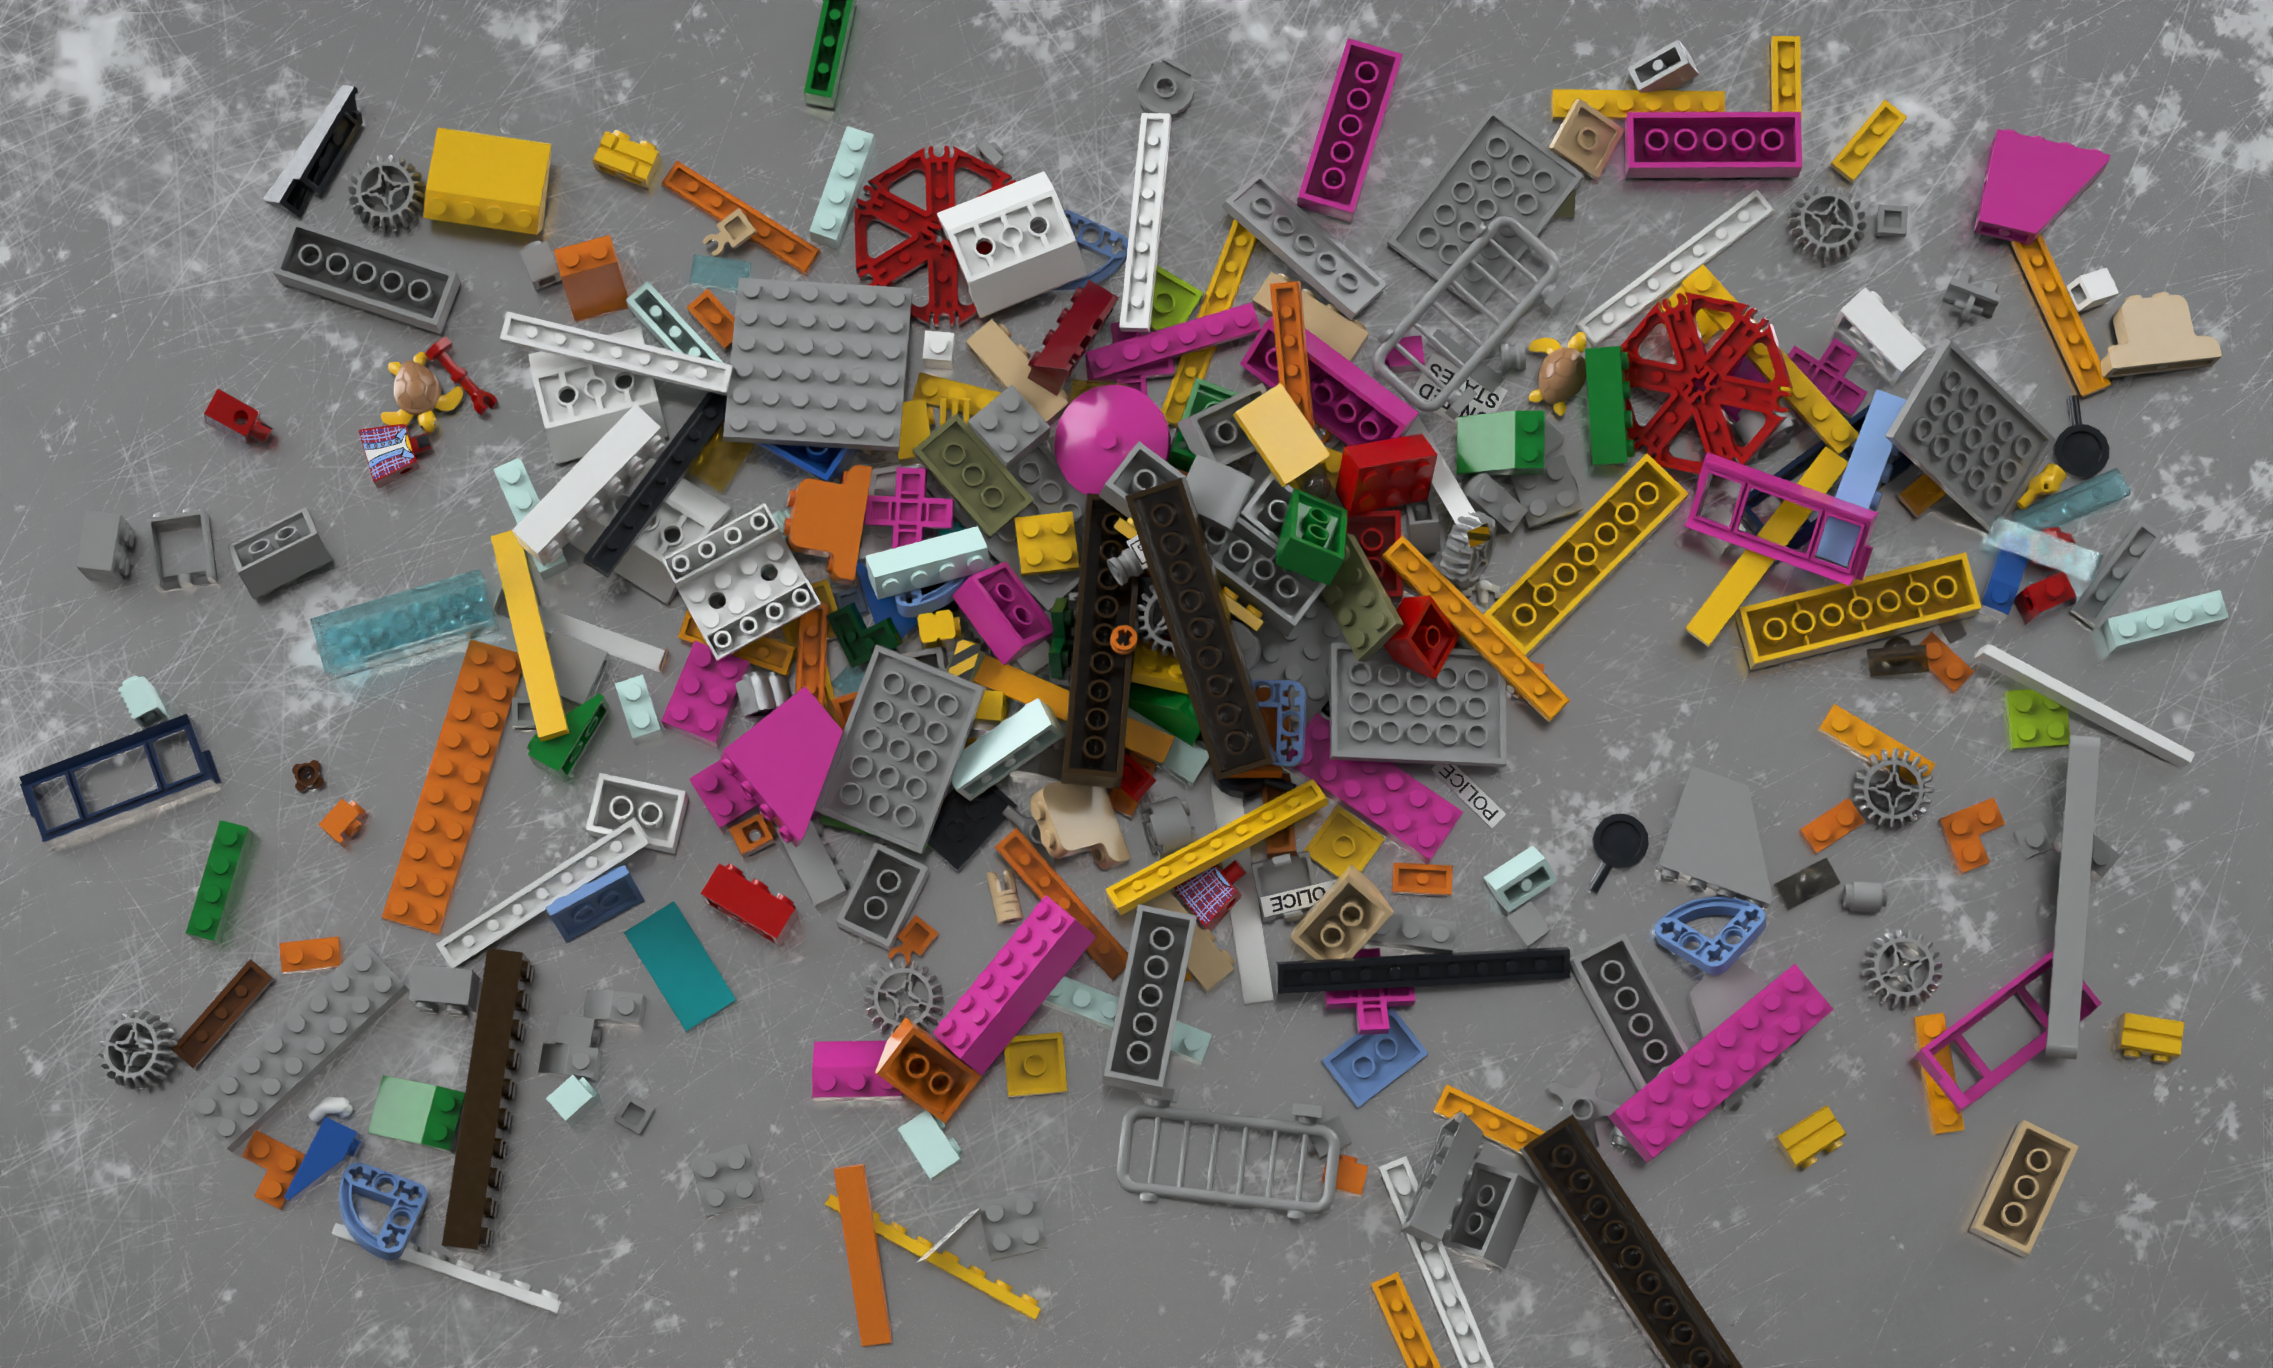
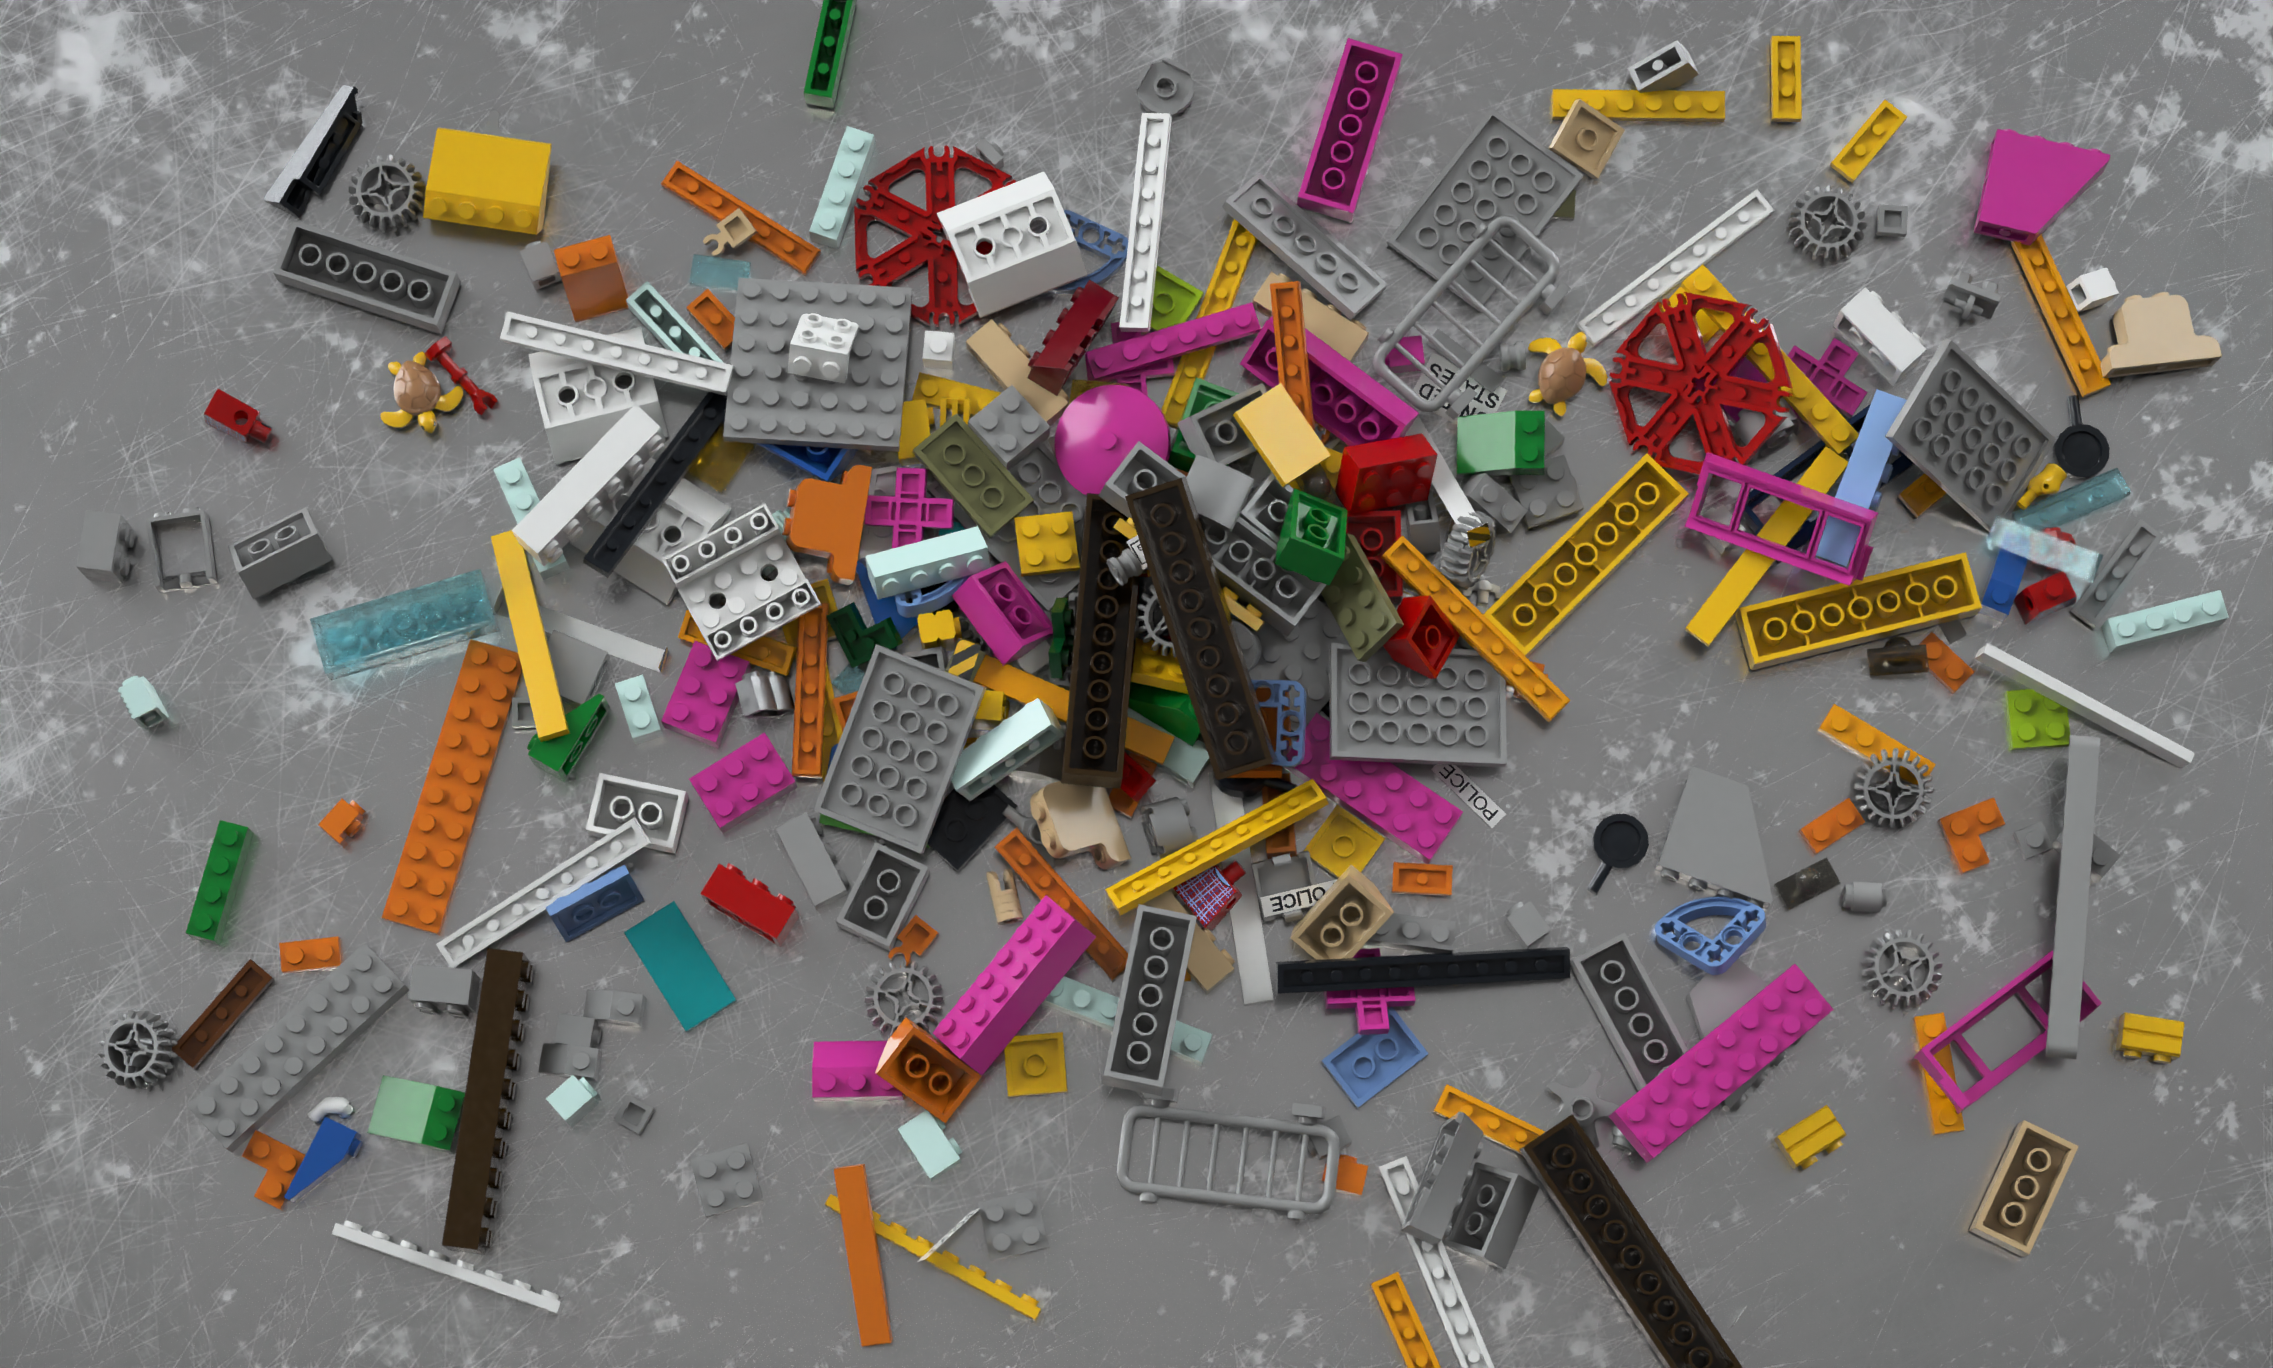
(162, 795): dark blue piece -> none
(300, 772): reddish brown plate -> none
(392, 452): torso -> none
(400, 1207): medium blue beam -> none
(627, 159): yellow brick -> none
(742, 831): orange brick -> none
(786, 762): dark pink slope -> none
(822, 347): none -> white bracket
(852, 595): sand blue tile -> none
(1126, 630): orange bush -> none
(1520, 878): light aqua brick -> none
(1608, 405): green brick -> none
(1712, 144): dark pink brick -> none

